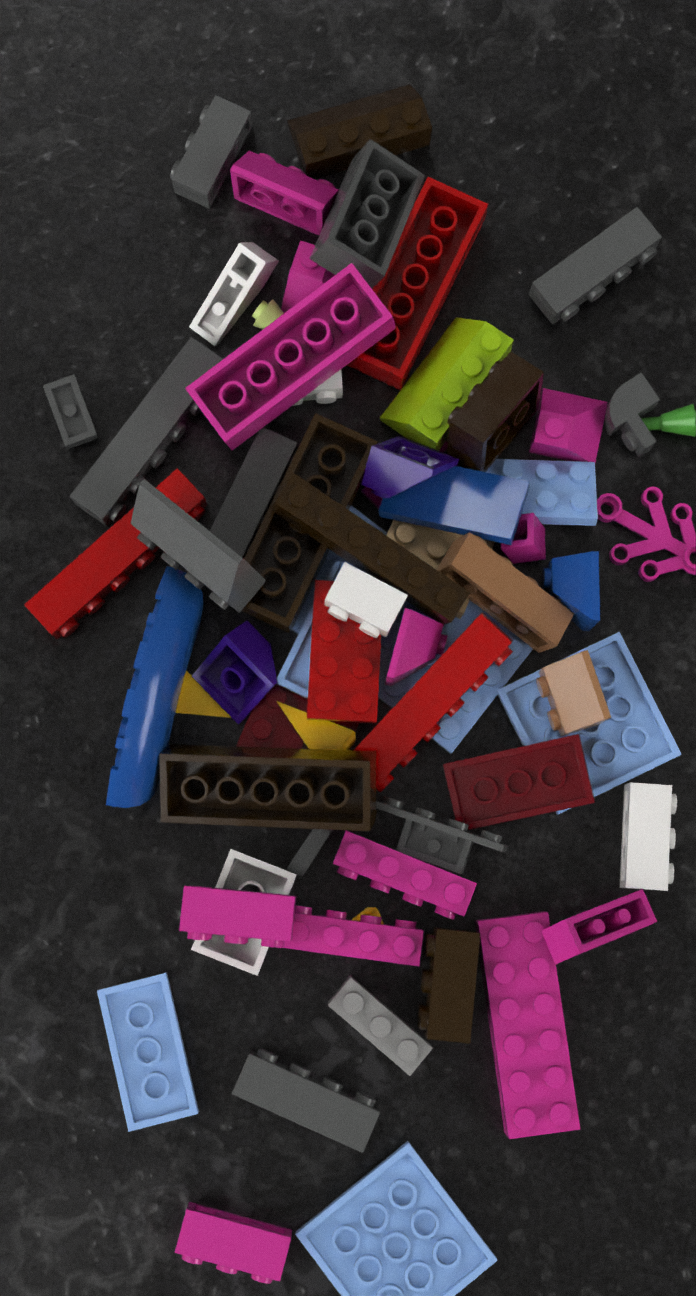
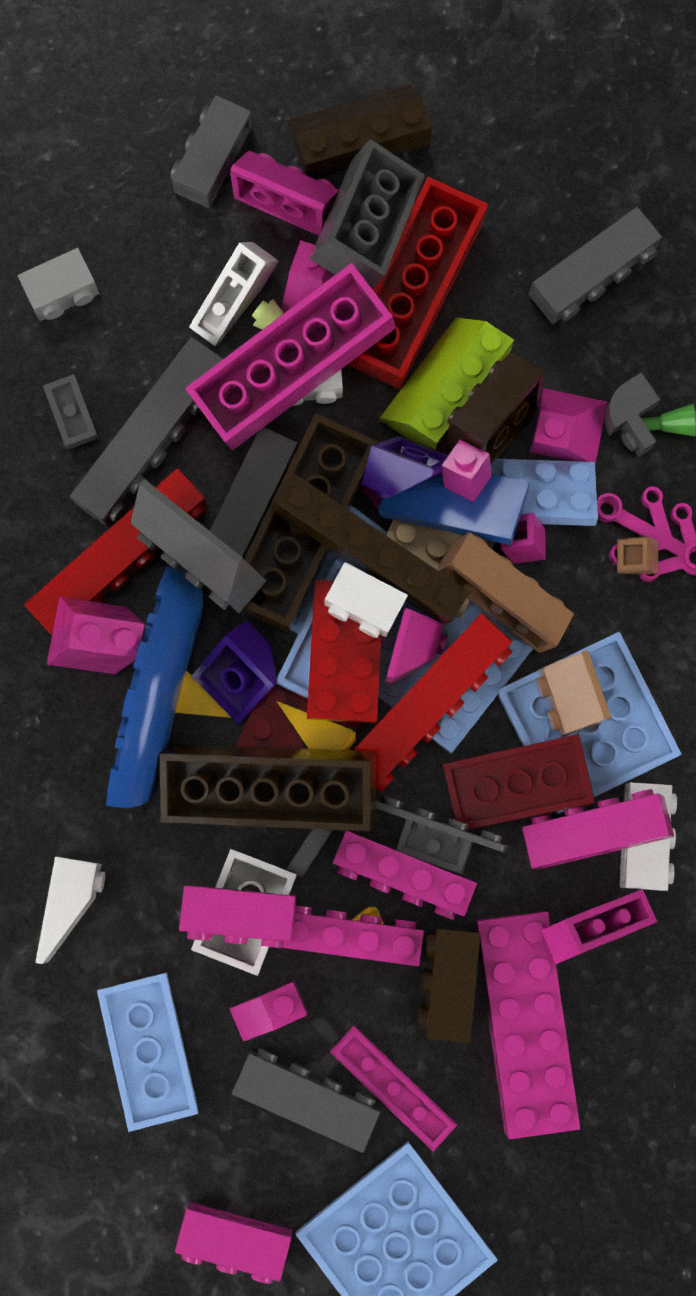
(59, 285): none -> light grey brick
(69, 896): none -> white slope
(94, 636): none -> dark pink slope
(269, 1011): none -> dark pink slope
(380, 1025): light grey brick -> none
(393, 1088): none -> dark pink tile
(466, 470): none -> dark pink brick
(576, 584): blue slope -> none
(597, 831): none -> dark pink brick
(637, 556): none -> medium nougat slope

